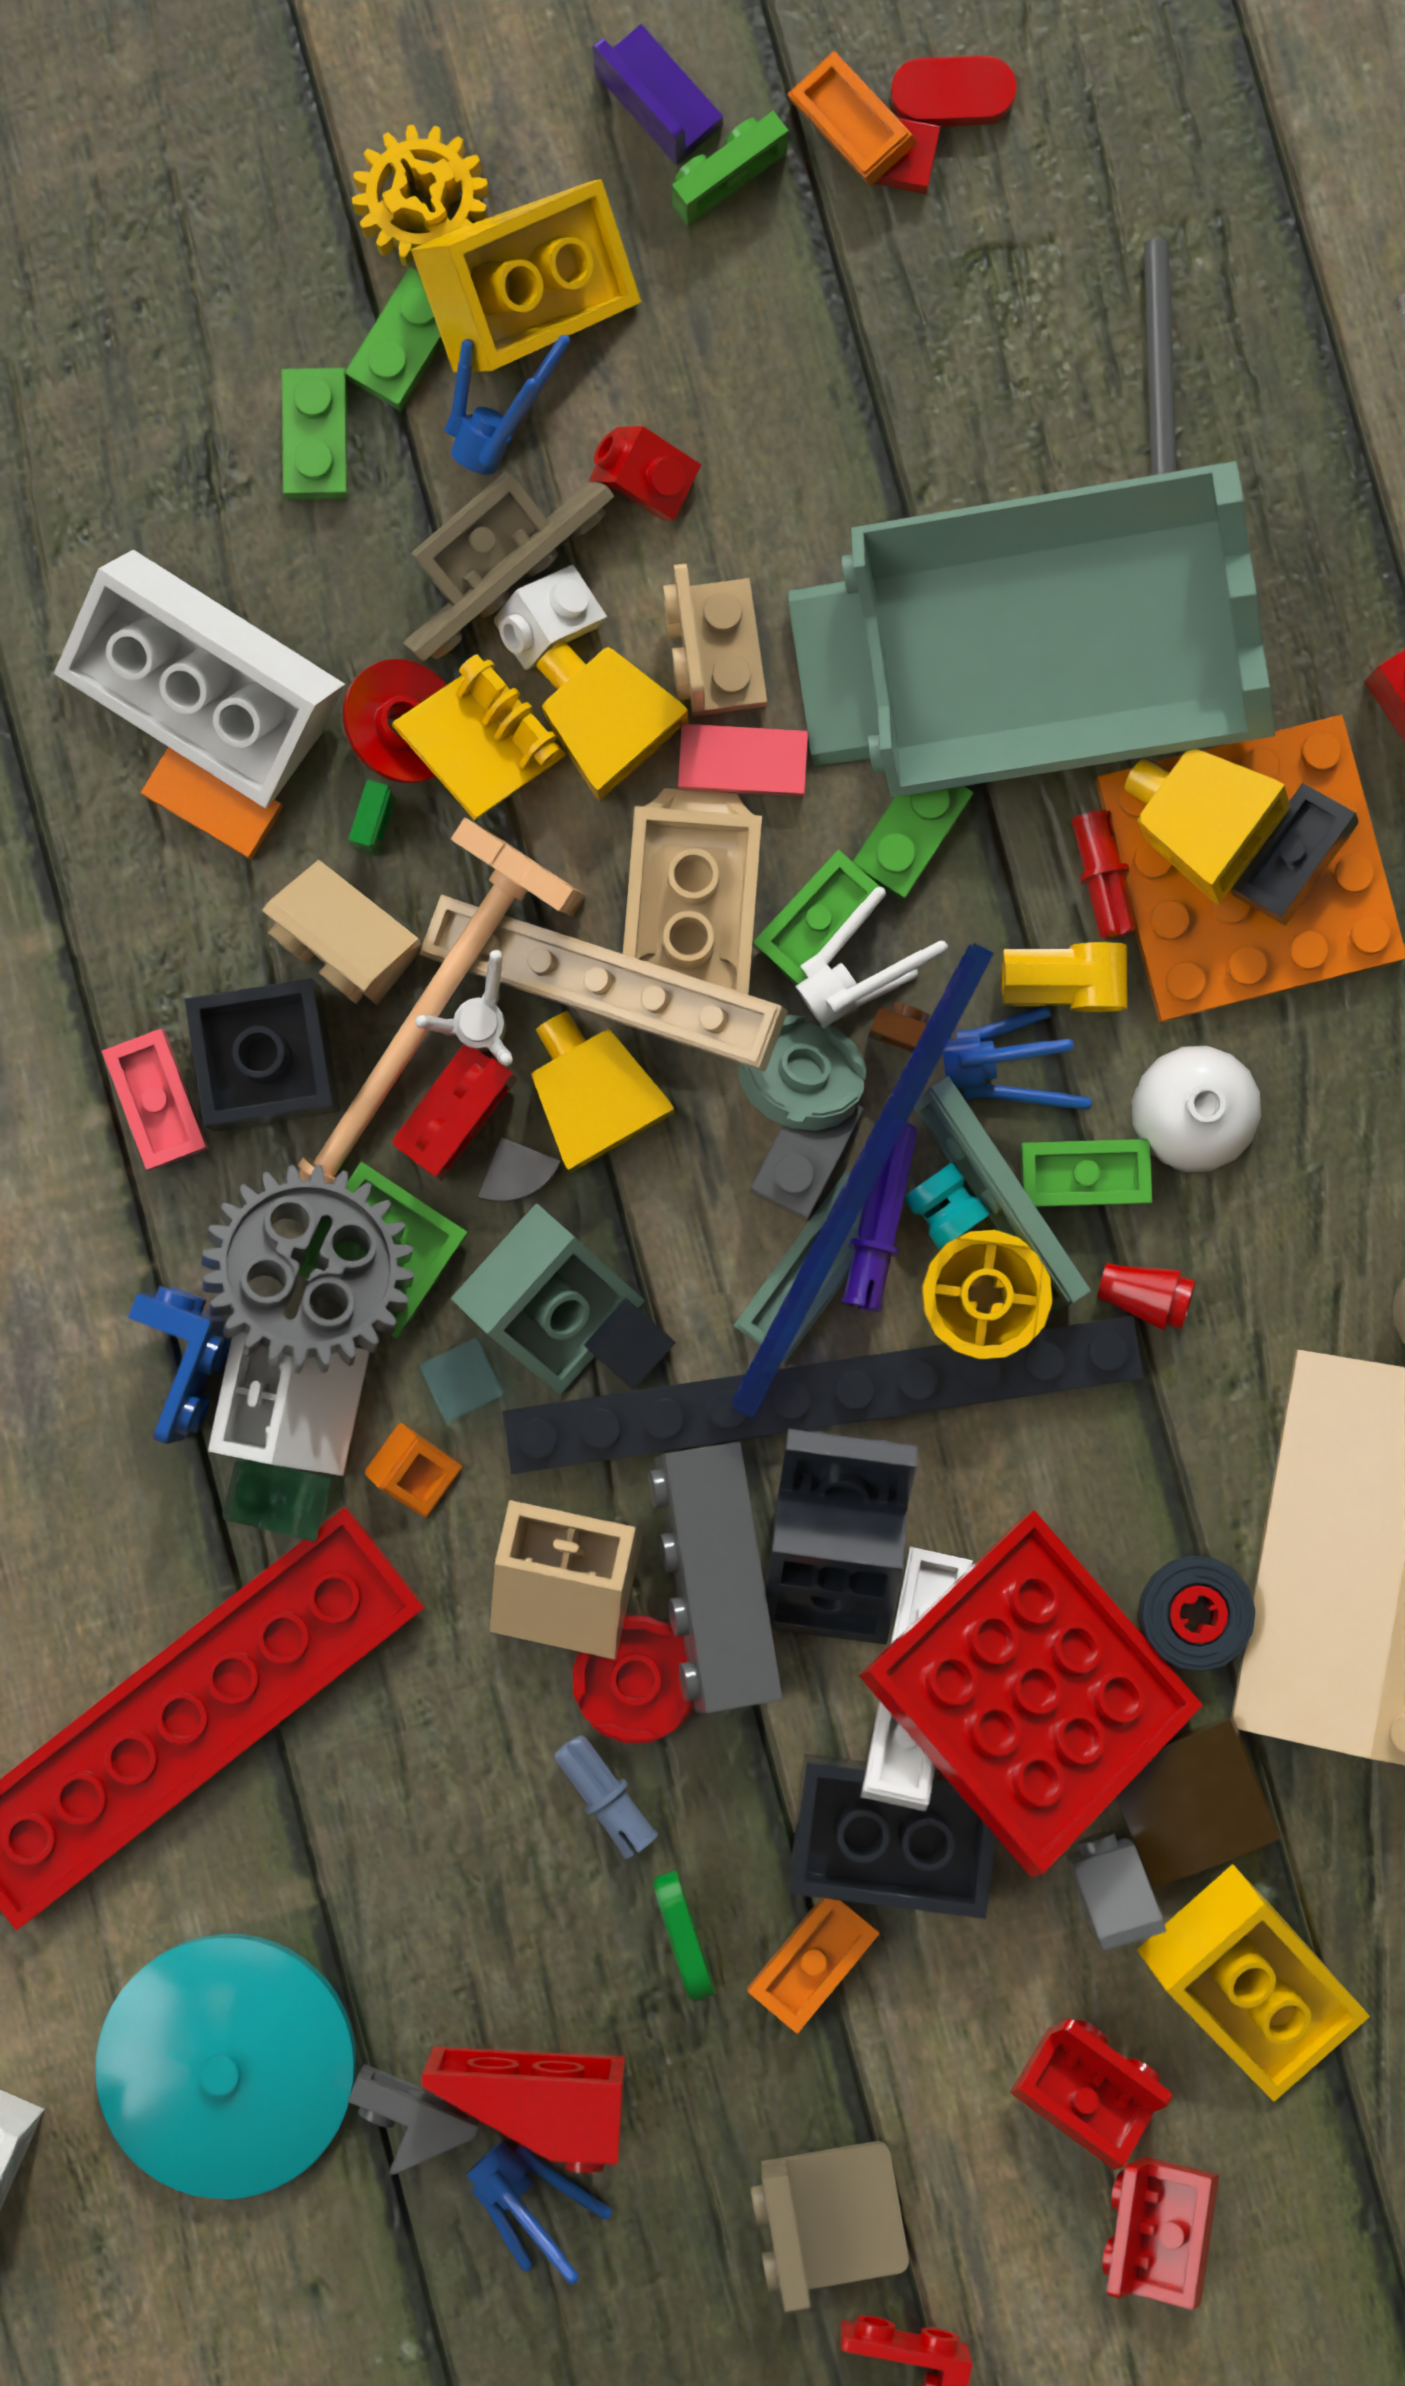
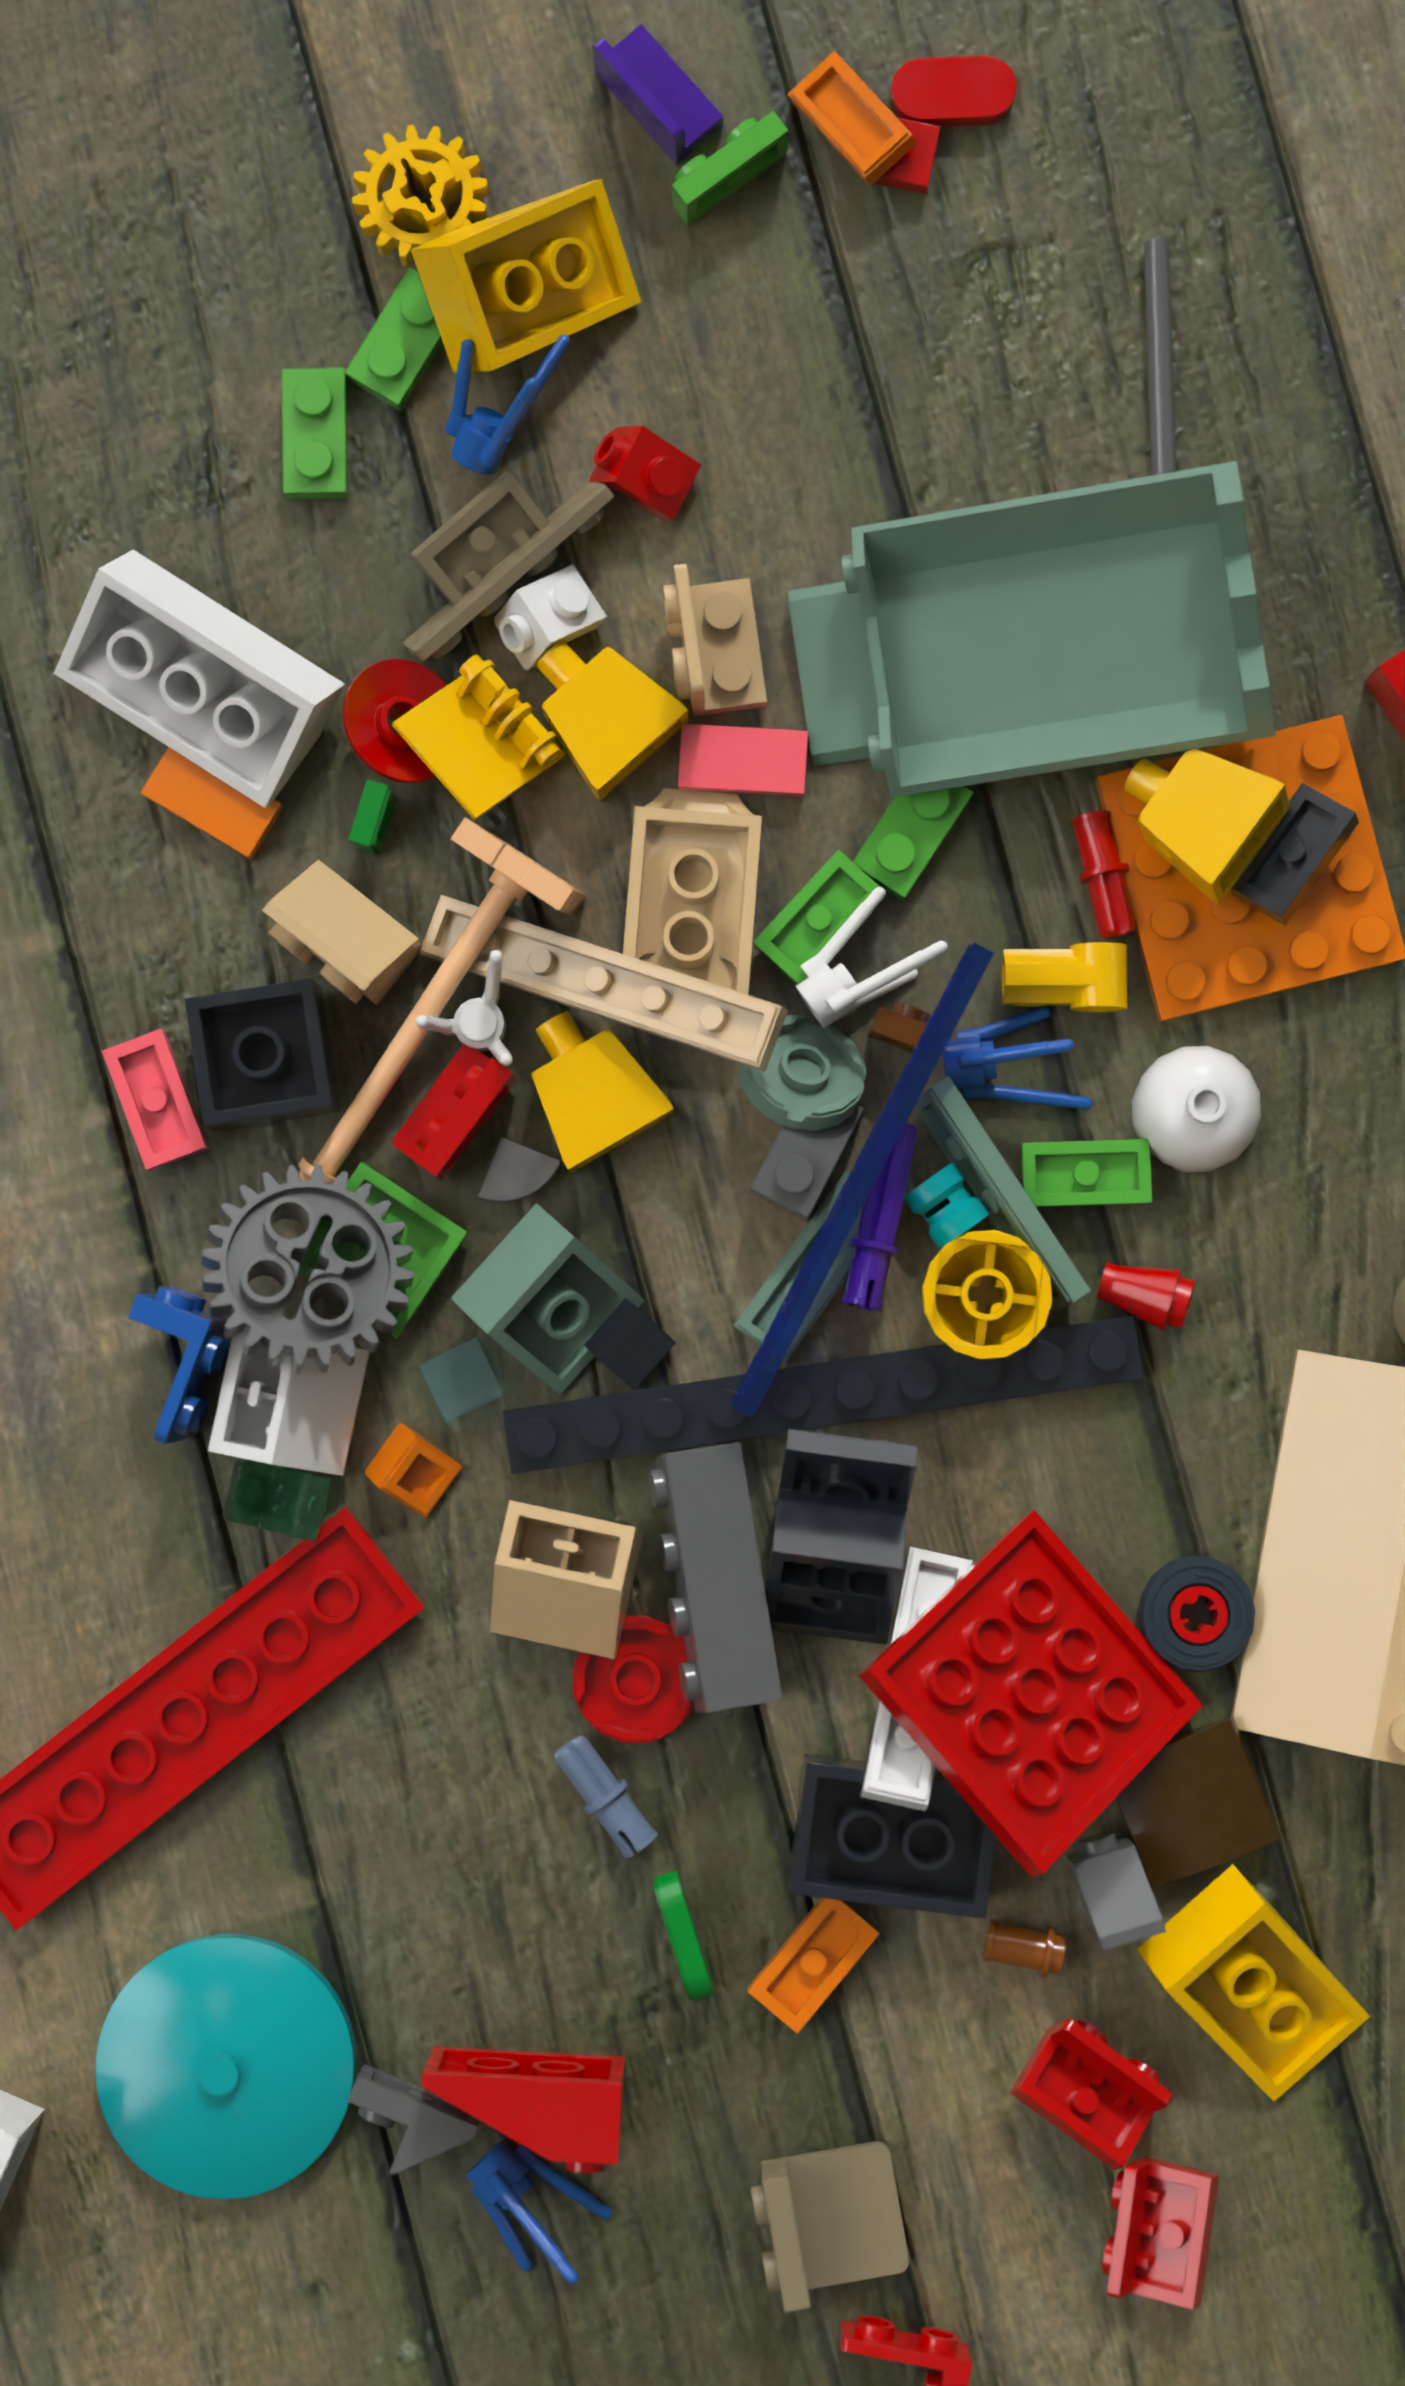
(1025, 1947): none -> dark orange pin

